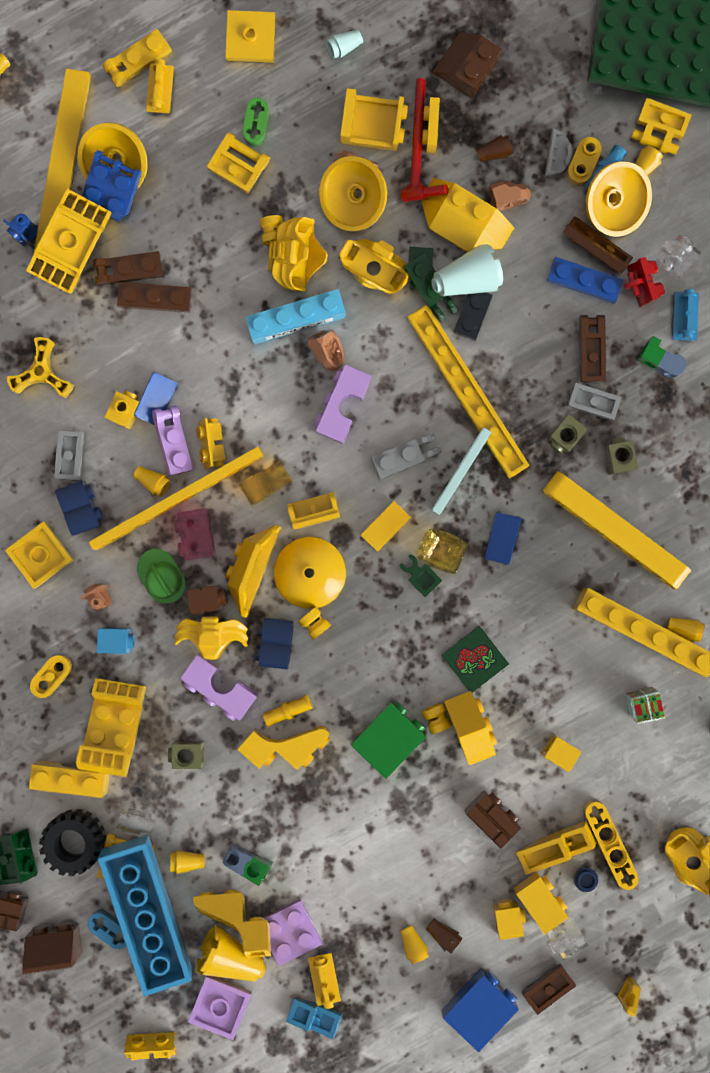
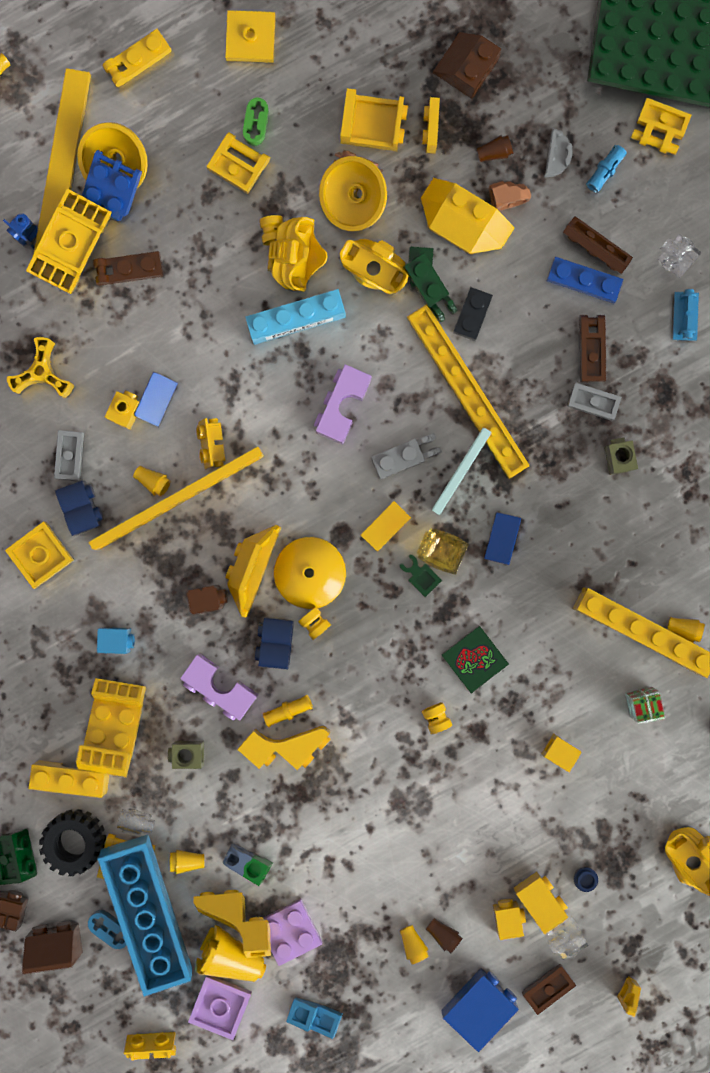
(51, 675): yellow plate -> none
(97, 596): nougat hinge -> none
(154, 297): reddish brown plate -> none
(159, 87): yellow hinge -> none
(161, 576): bright green piece -> none
(172, 441): lavender plate -> none
(195, 534): clear pink brick -> none
(210, 635): yellow piece -> none
(265, 483): clear yellow plate -> none
(313, 511): yellow hinge -> none
(324, 980): yellow hinge -> none
(327, 349): nougat rock -> none
(343, 43): light aqua cone -> none
(389, 738): green brick -> none
(416, 190): red bar -> none
(470, 273): light aqua cone -> none
(471, 728): yellow brick -> none
(492, 818): reddish brown brick -> none
(557, 847): yellow slope -> none
(574, 427): olive brick -> none
(585, 160): yellow plate -> none
(611, 844): yellow beam -> none
(616, 530): yellow beam -> none
(629, 199): yellow dish -> none
(642, 283): red hips -> none
(649, 159): yellow cone -> none
(661, 360): leg -> none

